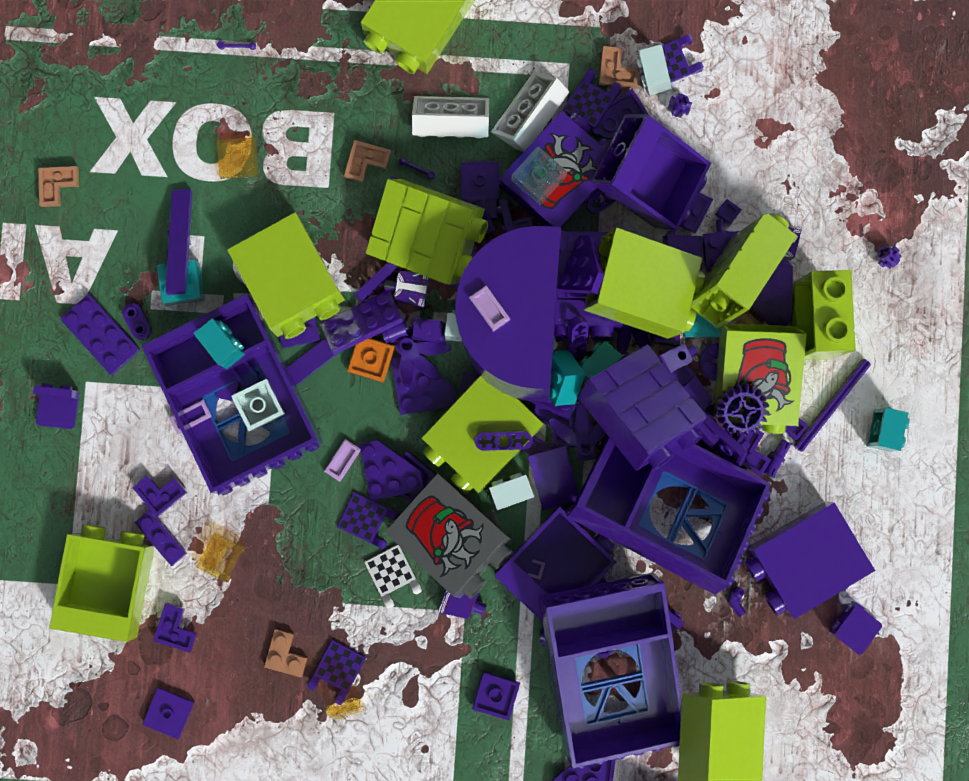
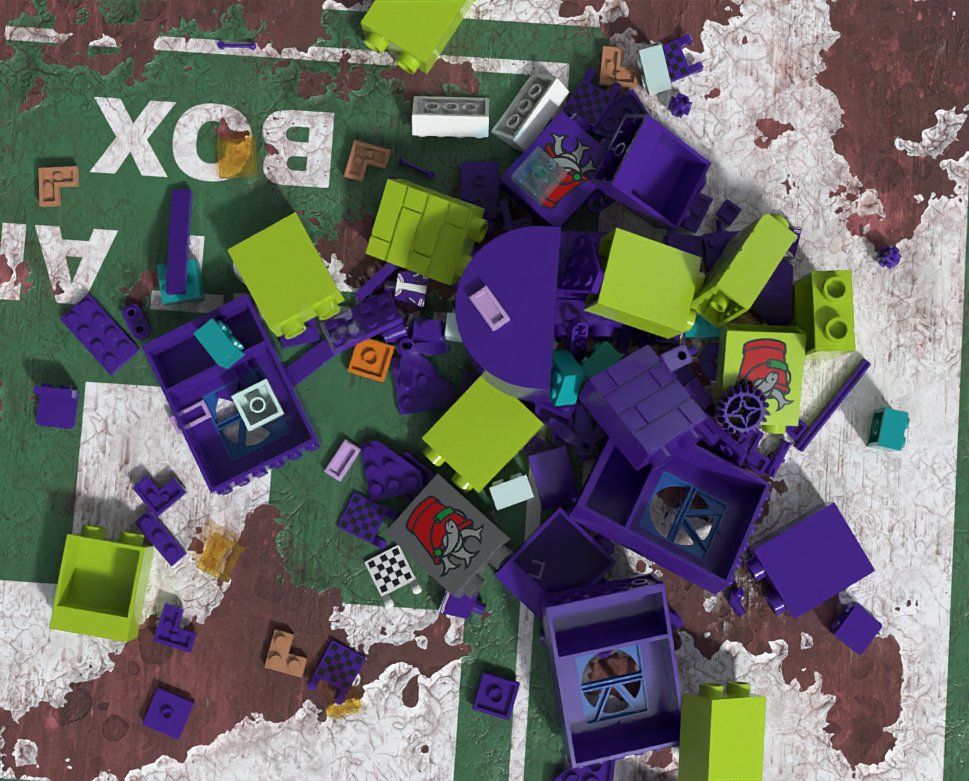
(498, 434): dark purple beam -> none

